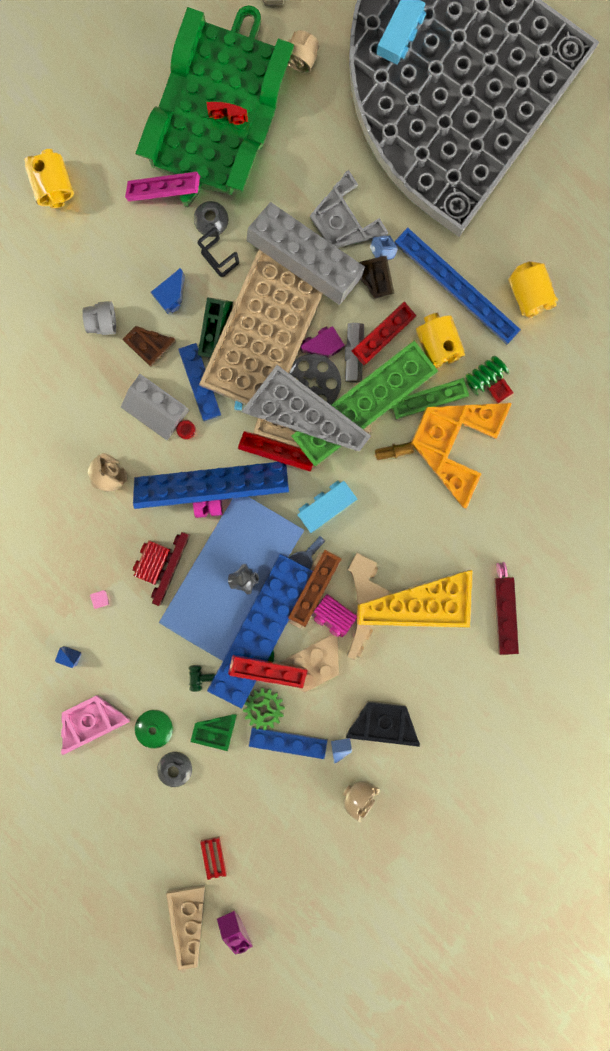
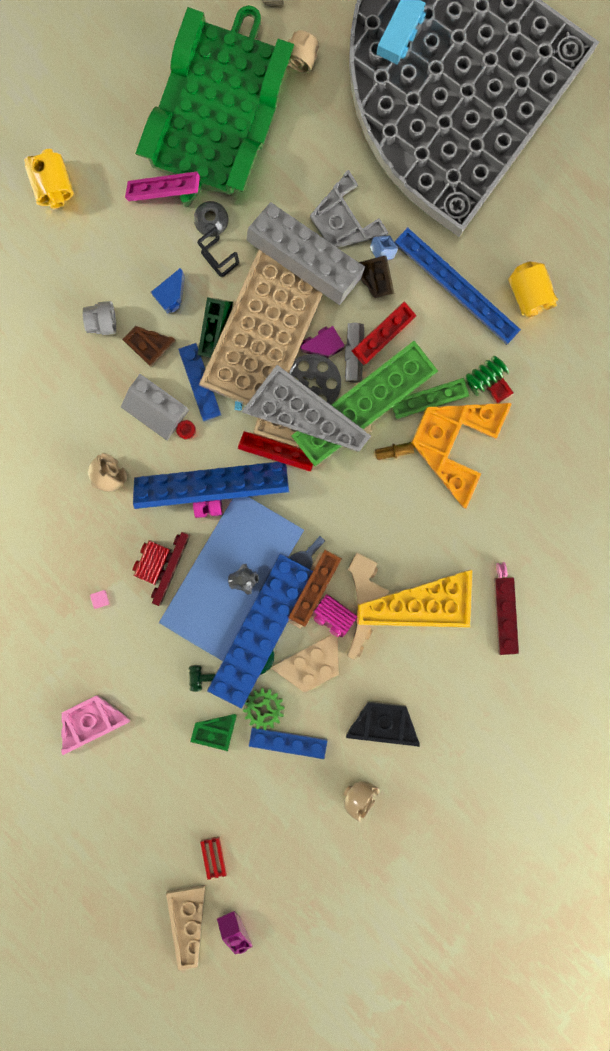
(68, 657): blue slope -> none
(160, 722): green dish -> none
(178, 760): dark grey piece -> none
(236, 114): red slope -> none
(267, 671): red plate -> none
(326, 506): medium azure brick -> none
(341, 749): medium blue slope -> none
(440, 339): yellow cylinder -> none

